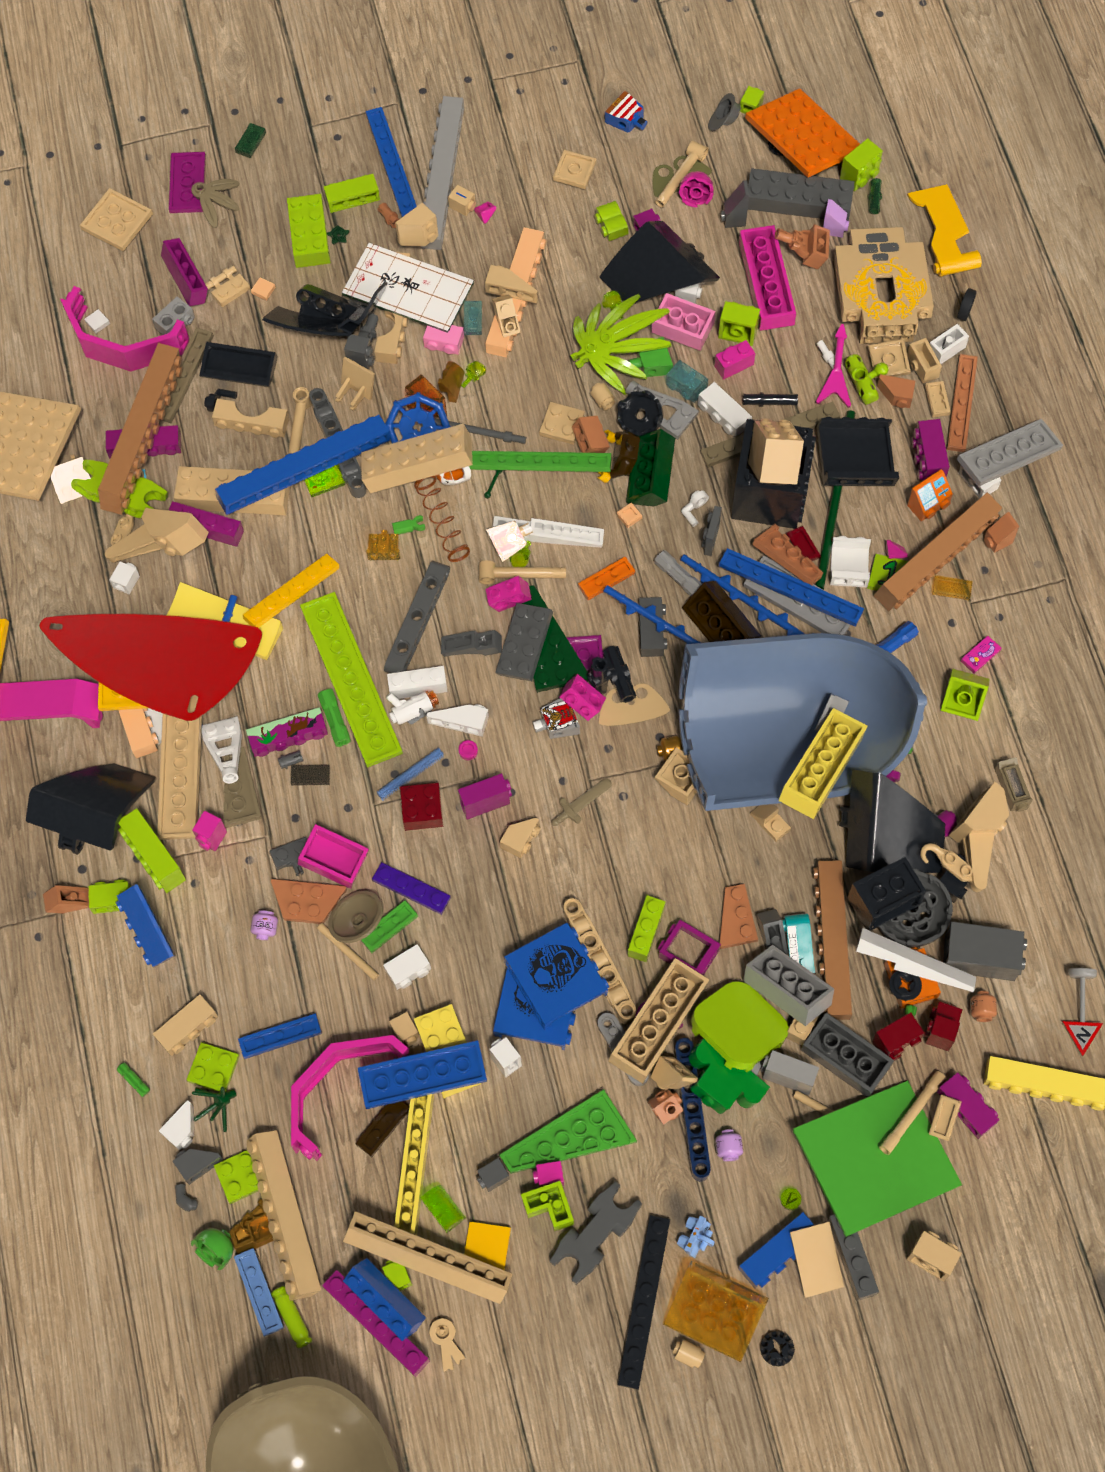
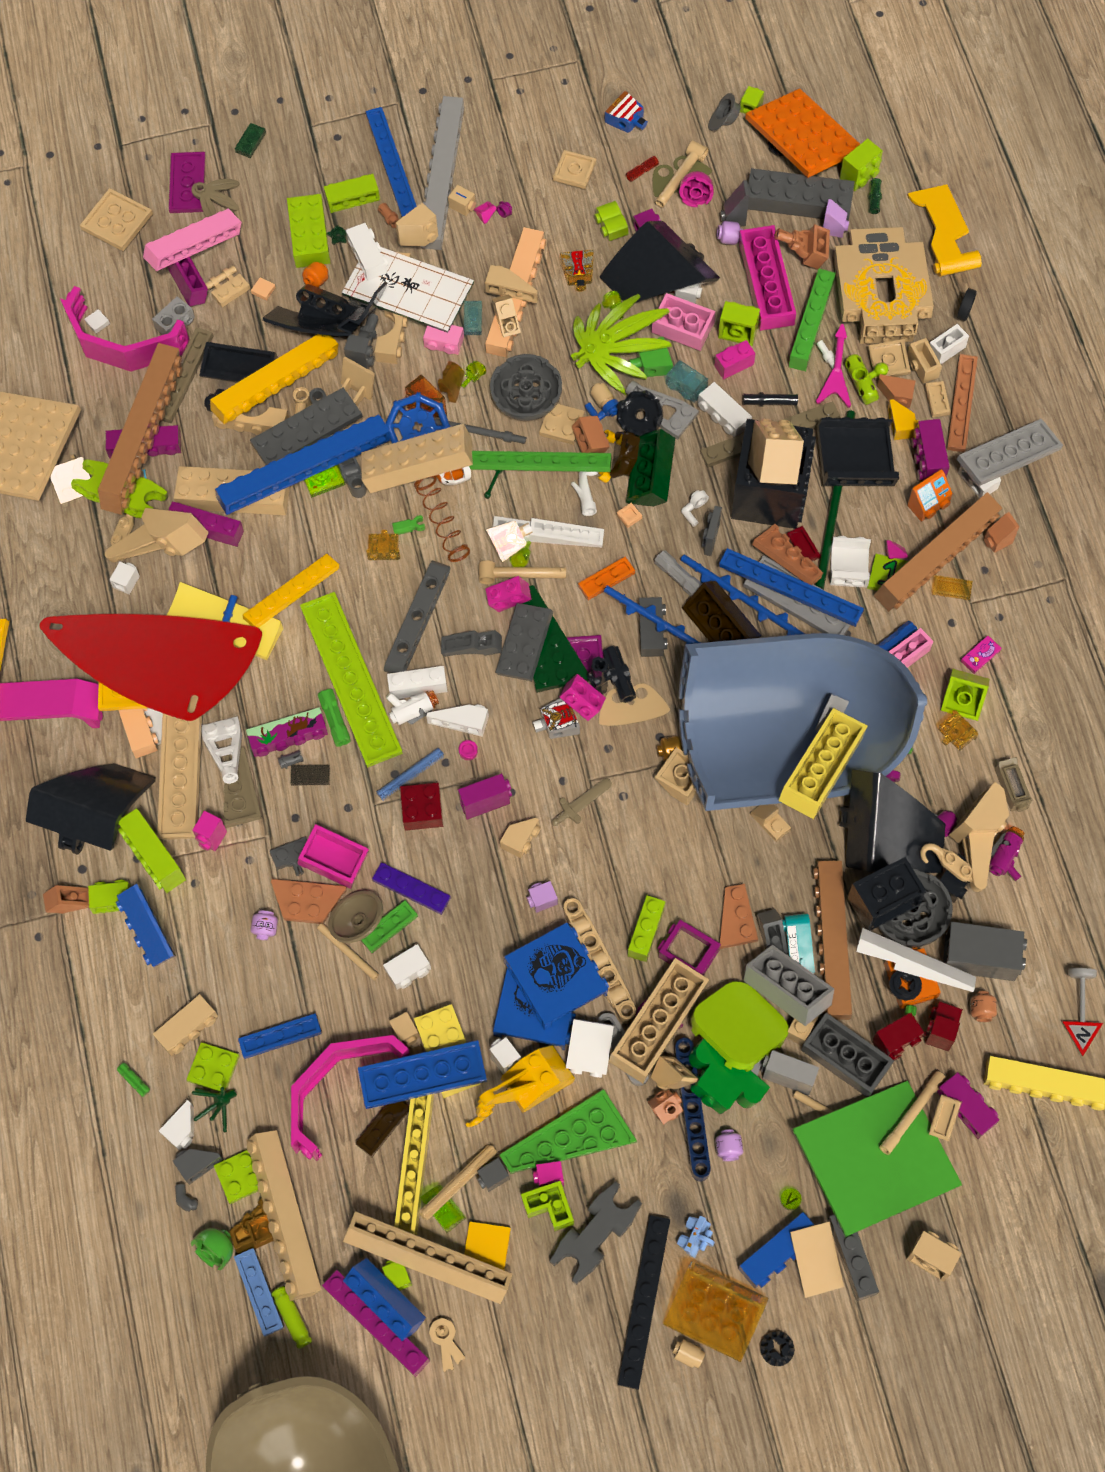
(192, 239): none -> bright pink brick
(273, 377): none -> yellow brick
(307, 426): none -> dark grey plate
(315, 274): none -> orange head
(367, 251): none -> white brick
(457, 1182): none -> tan axle
(504, 209): none -> magenta plate
(526, 370): none -> dark grey brick
(527, 1083): none -> yellow slope
(542, 896): none -> lavender brick
(578, 268): none -> torso
(583, 490): none -> white plant
(589, 1047): none -> white panel
(608, 409): none -> blue plate
(641, 169): none -> clear red piece
(728, 232): none -> lavender head
(812, 320): none -> bright green brick
(902, 421): none -> yellow slope
(913, 648): none -> bright pink brick
(961, 728): none -> clear yellow piece
(1004, 852): none -> magenta piece

